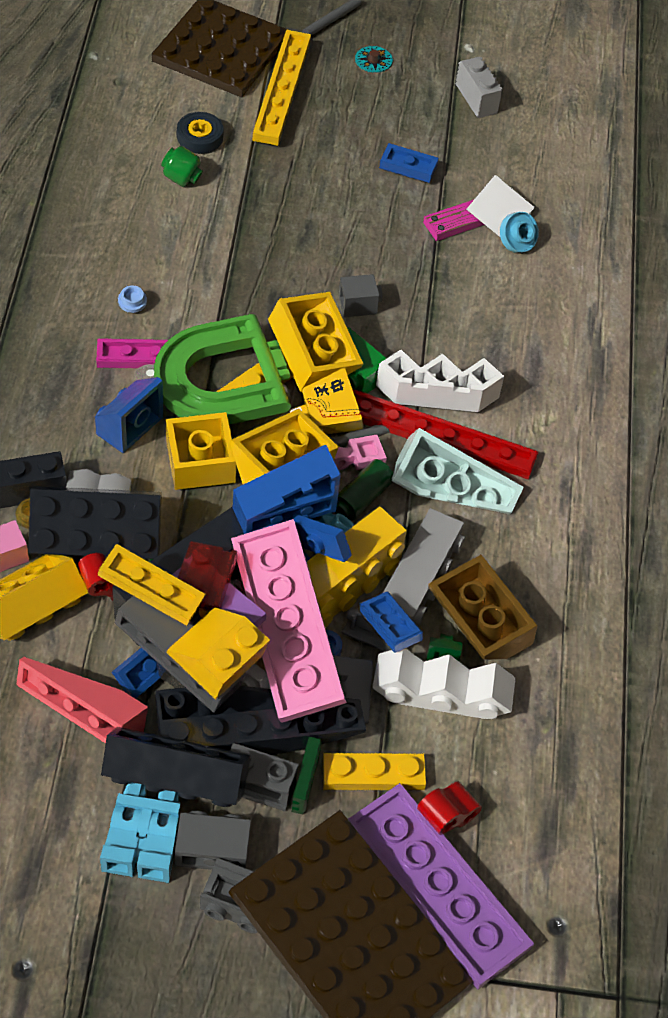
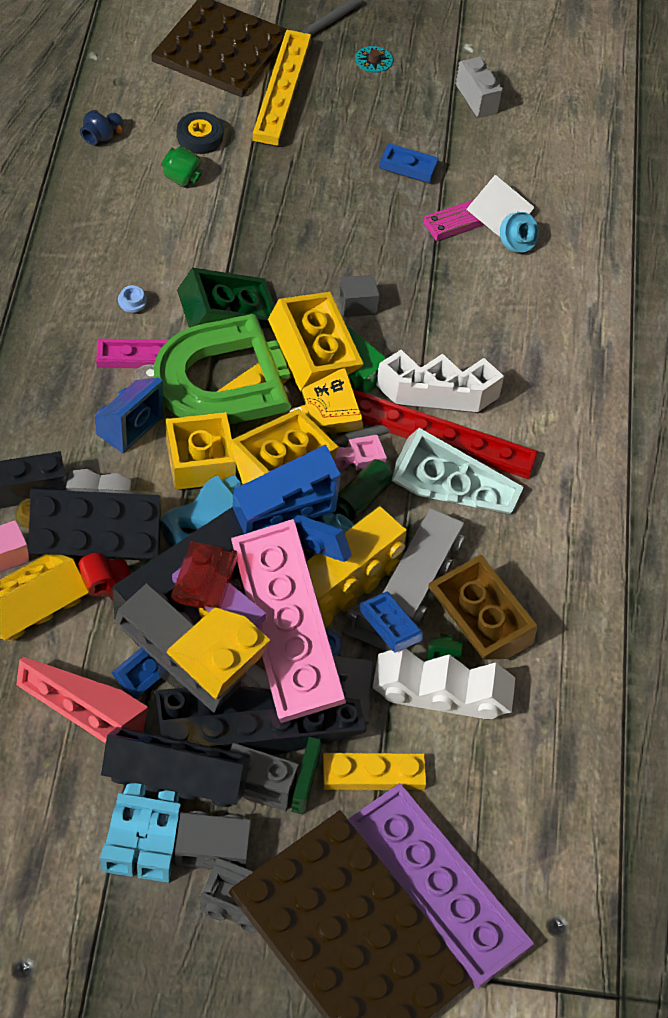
(100, 128): none -> dark blue animal
(151, 584): yellow plate -> none
(213, 500): none -> dark azure hips
(221, 295): none -> dark green slope
(449, 807): red axle -> none

